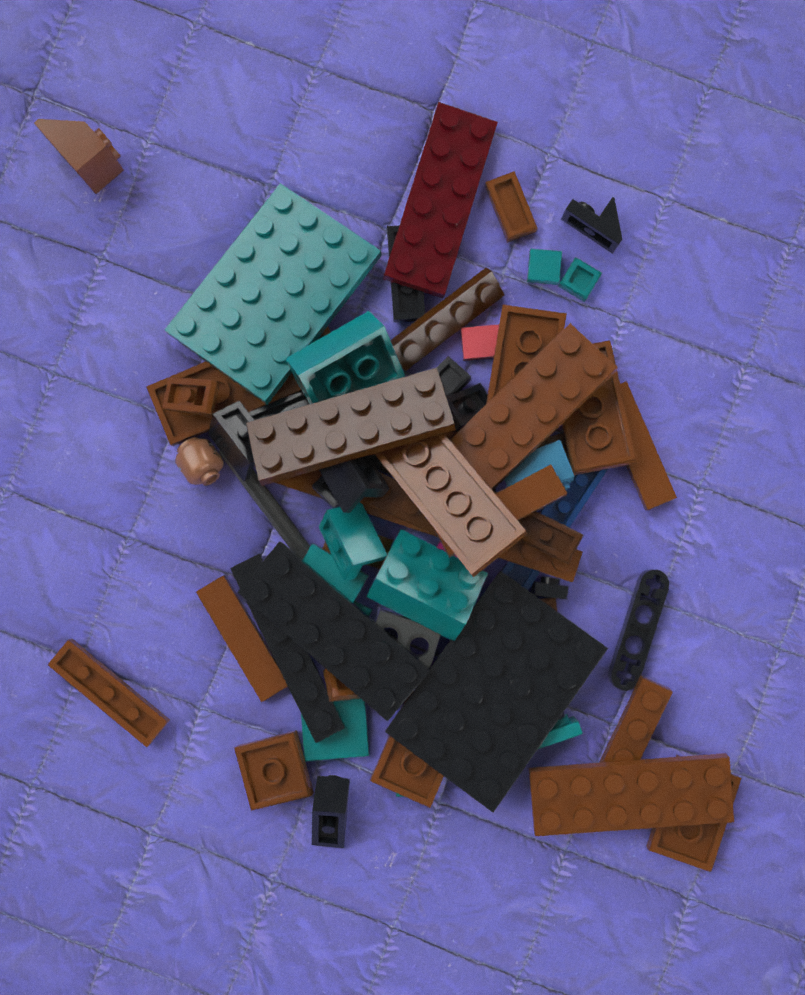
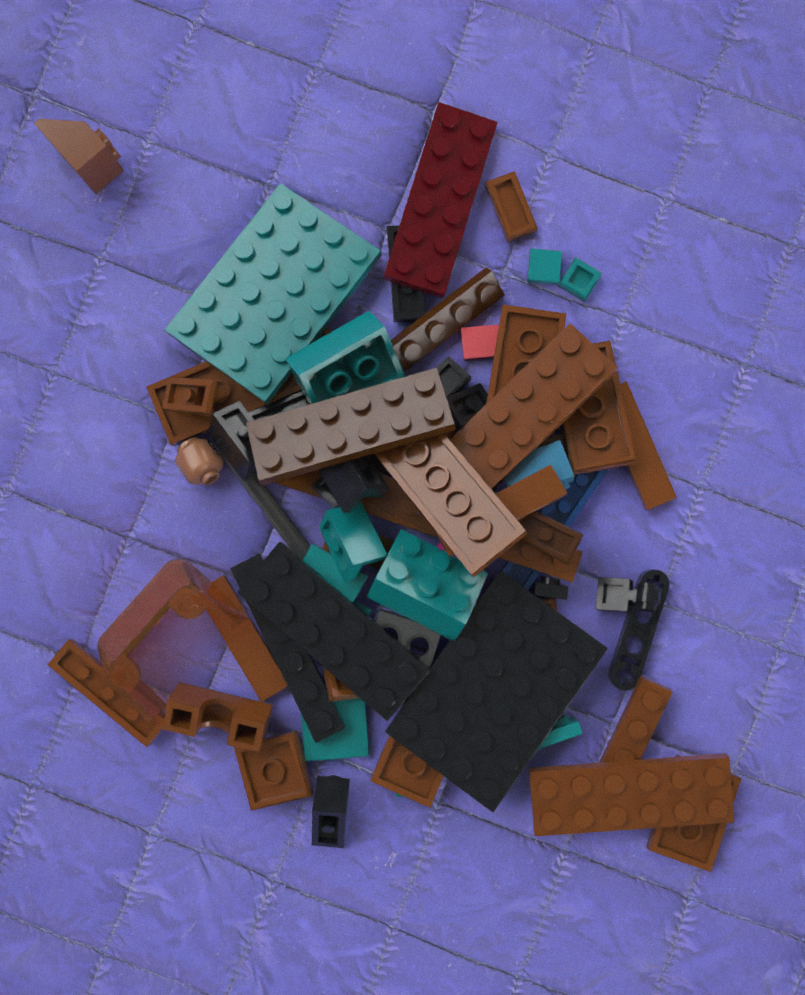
(174, 587): none -> clear orange windscreen
(197, 707): none -> dark orange arch
(601, 229): black slope -> none
(618, 594): none -> black plate

